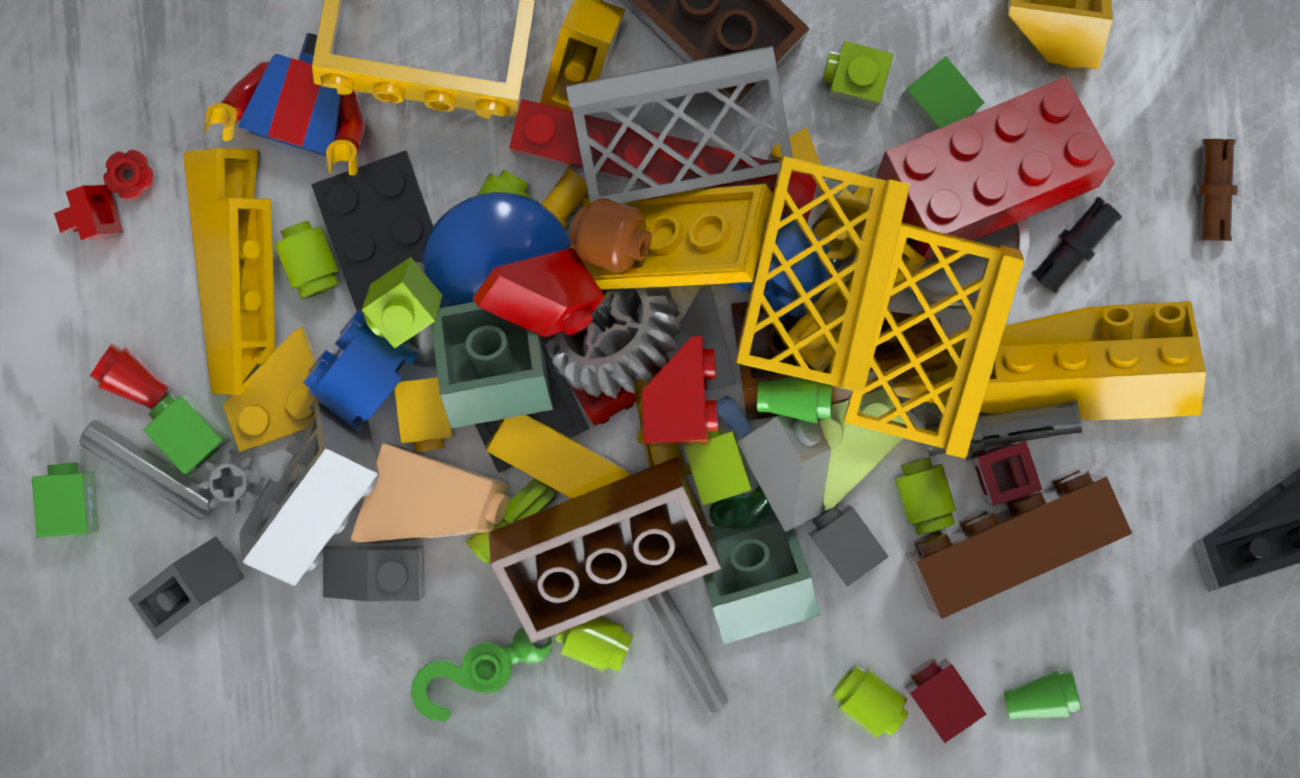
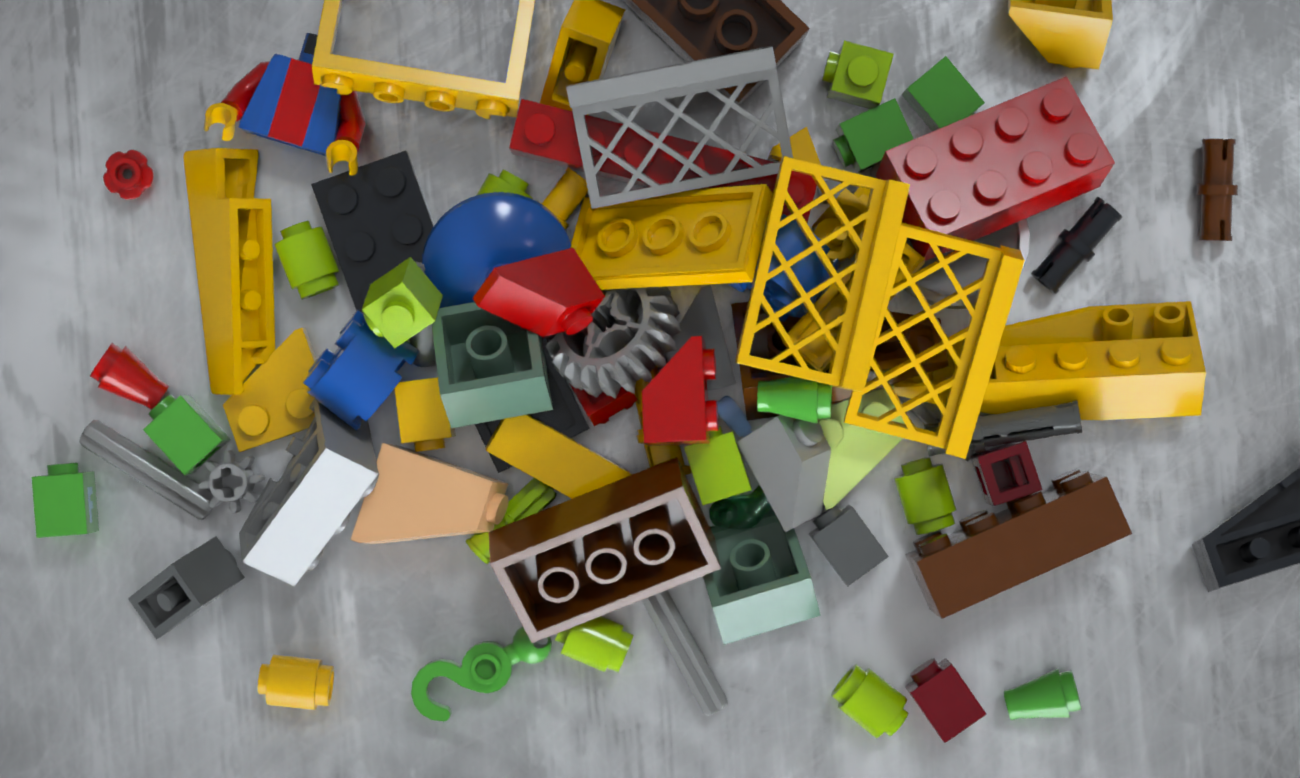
(90, 213): red tile -> none
(296, 682): none -> yellow brick
(374, 573): dark grey slope -> none
(610, 235): dark orange head -> none
(870, 134): none -> bright green brick

